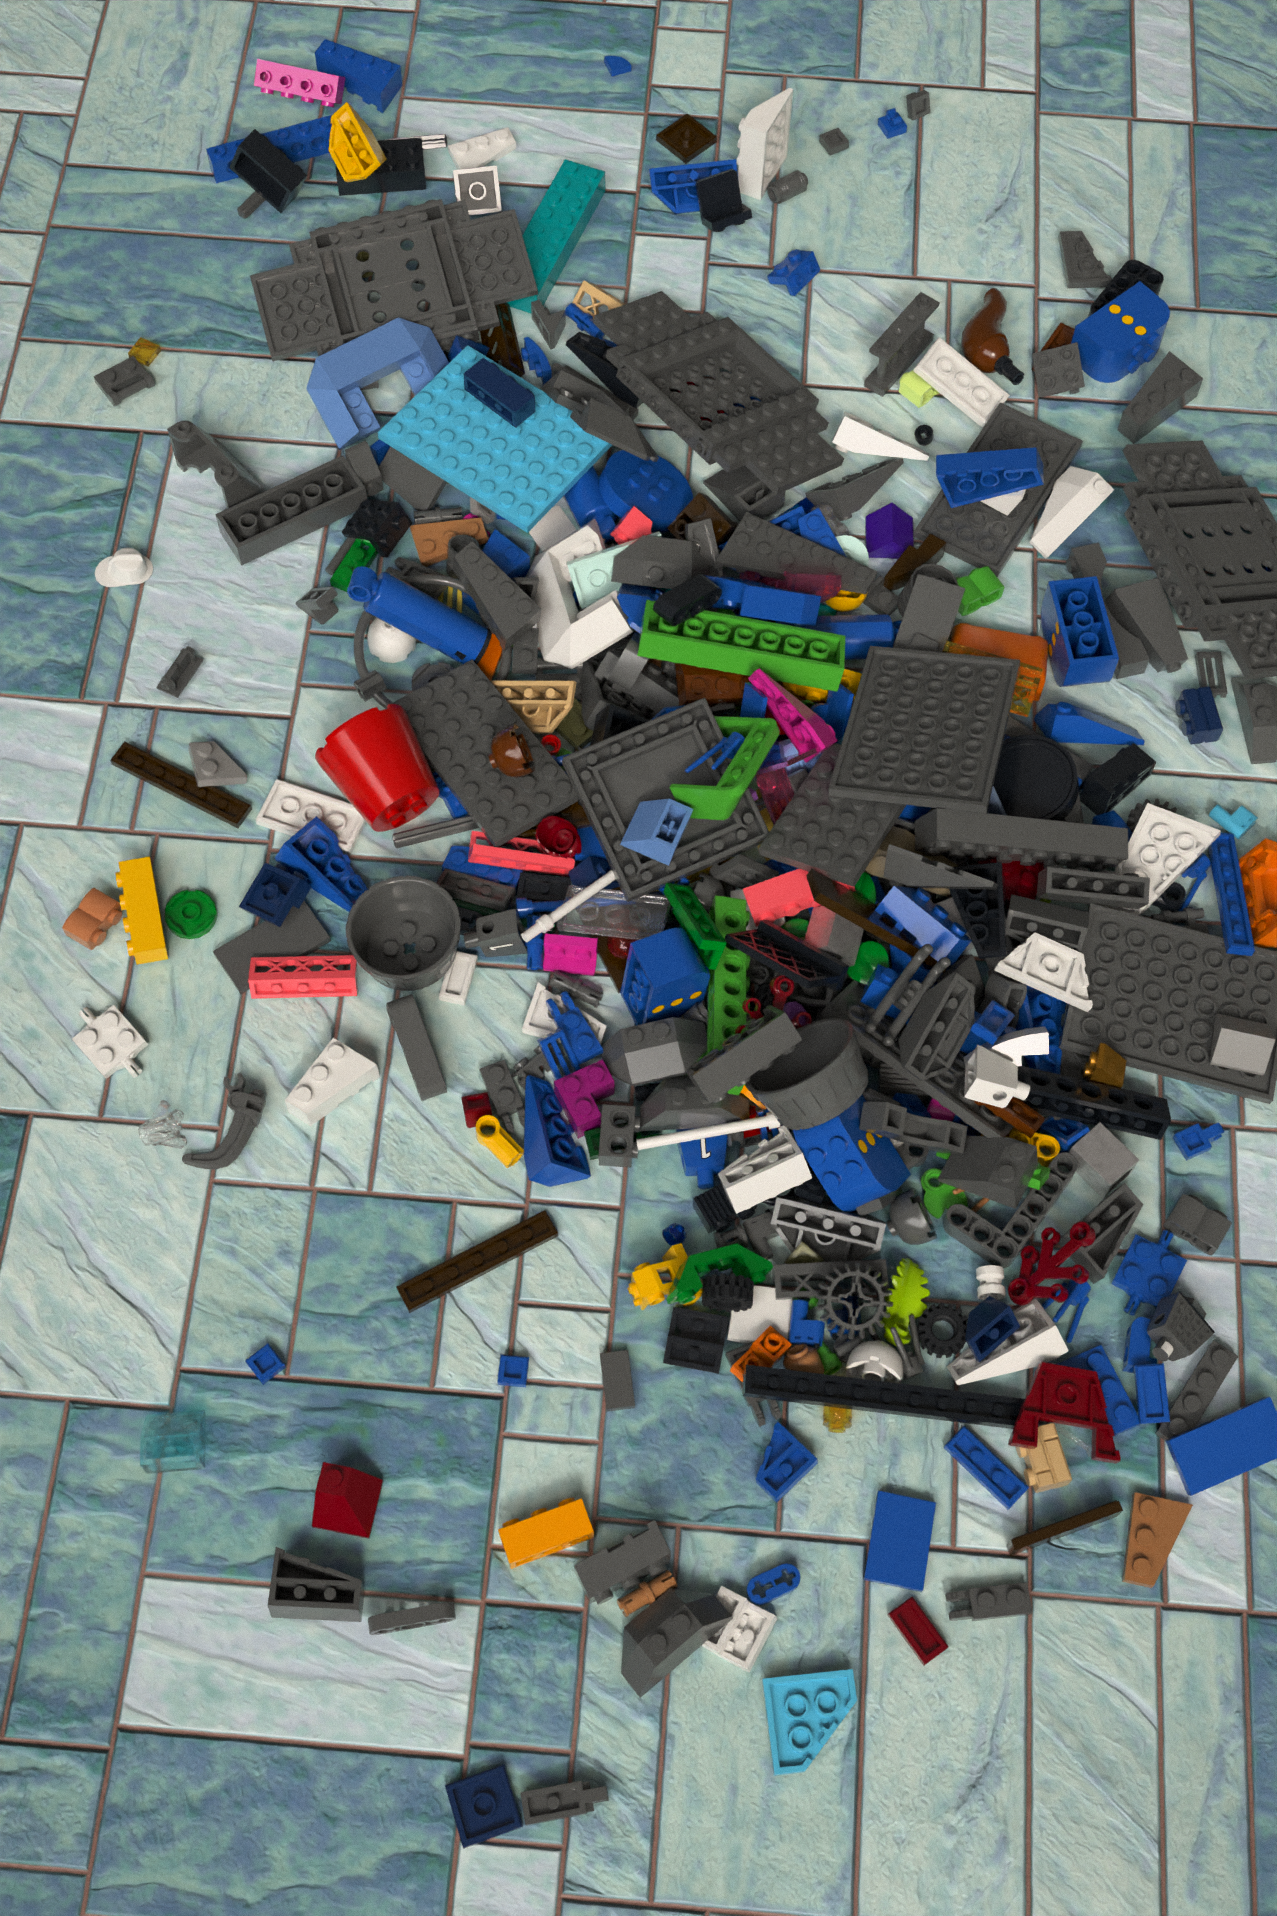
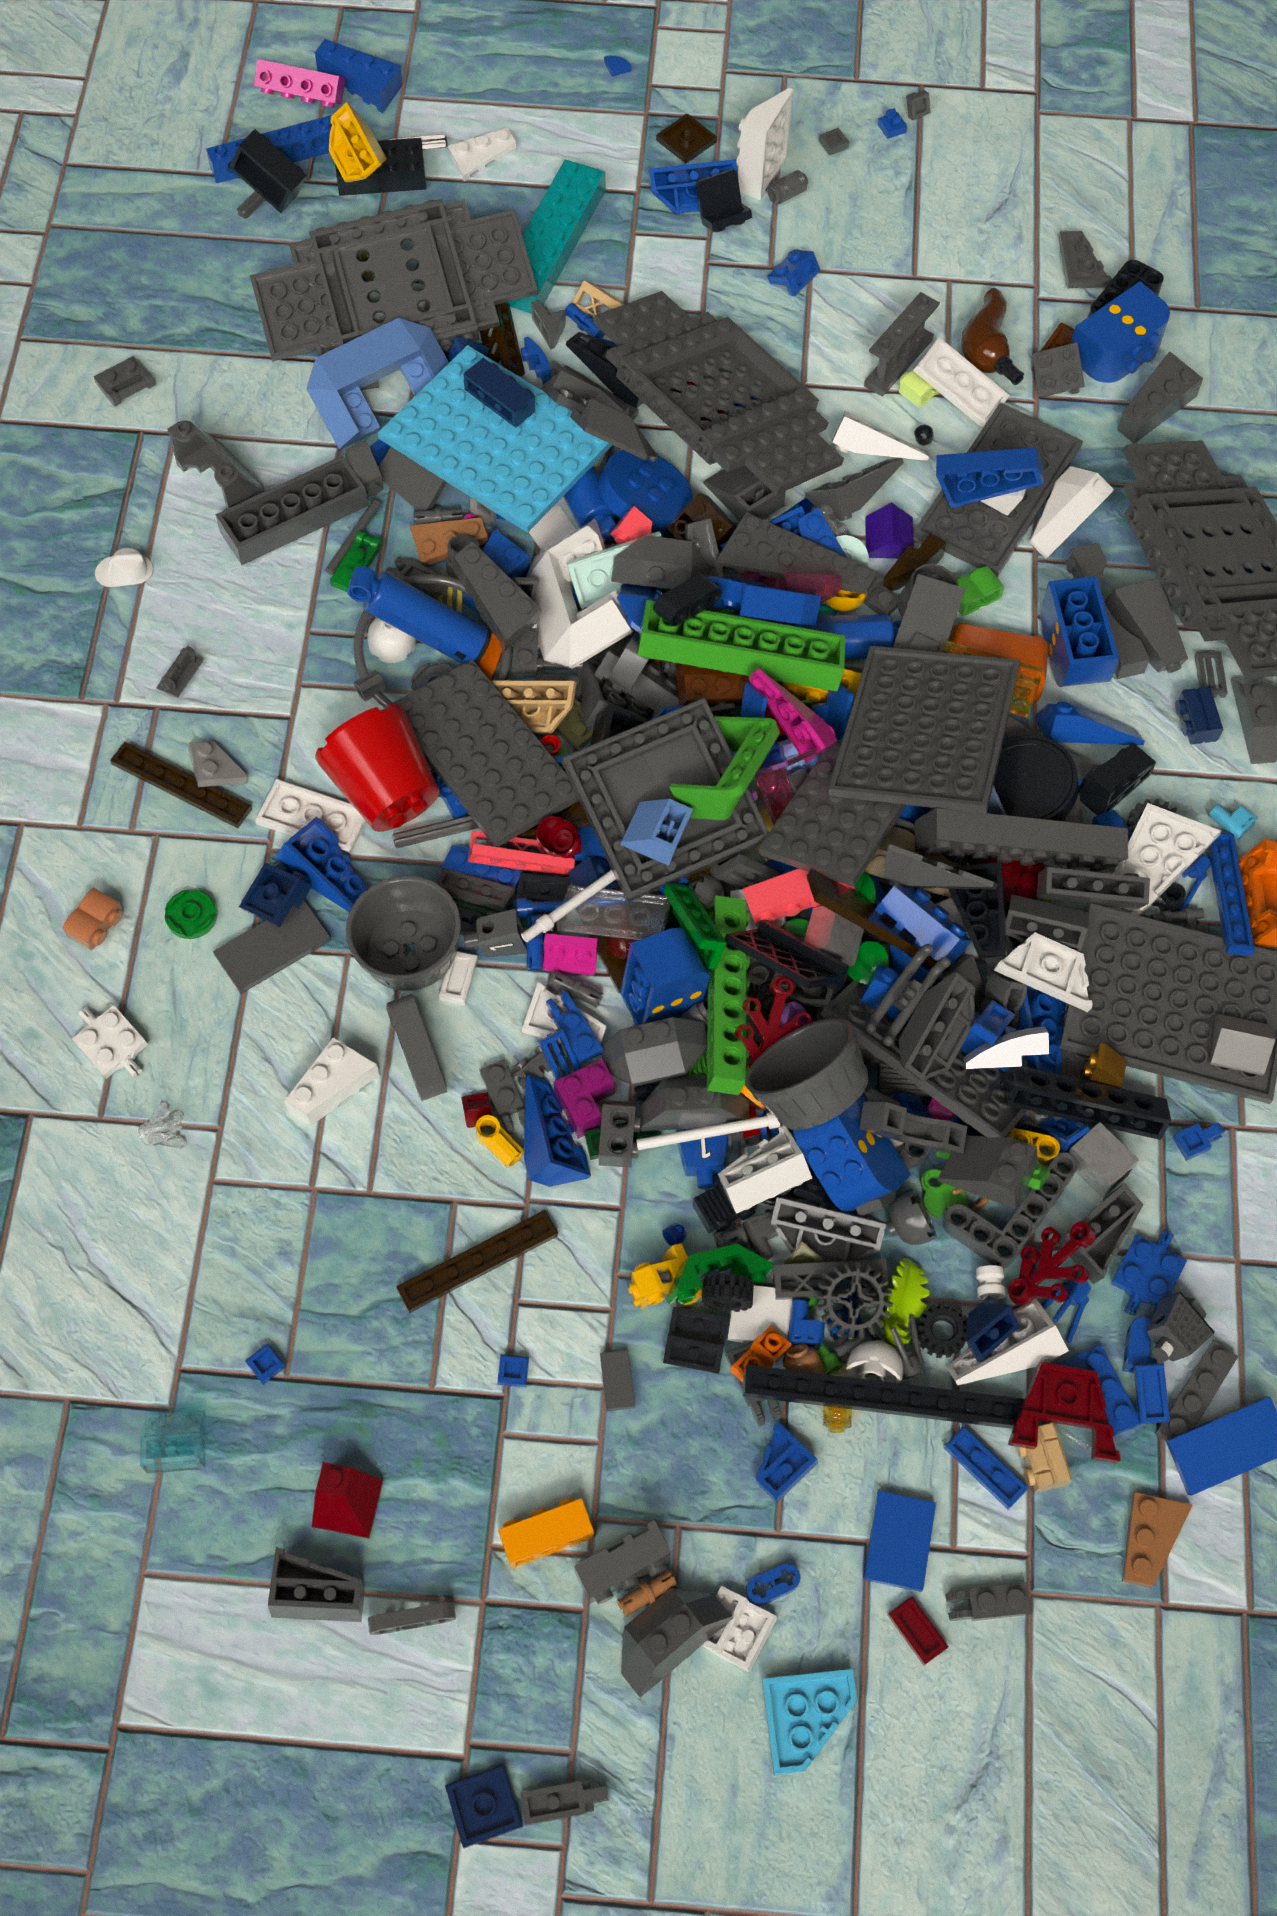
(142, 910): yellow brick -> none
(144, 351): clear yellow tile -> none
(246, 1117): dark grey piece -> none
(303, 981): coral fence -> none
(319, 604): dark grey slope -> none
(380, 523): black bracket -> none
(479, 189): light grey slope -> none
(511, 753): reddish brown cylinder -> none
(729, 749): blue plant -> none
(744, 1054): dark grey wedge -> none
(992, 1079): white torso -> none
(1018, 1115): reddish brown hinge -> none
(1064, 1527): dark brown tile -> none
(1197, 1224): dark grey brick -> none

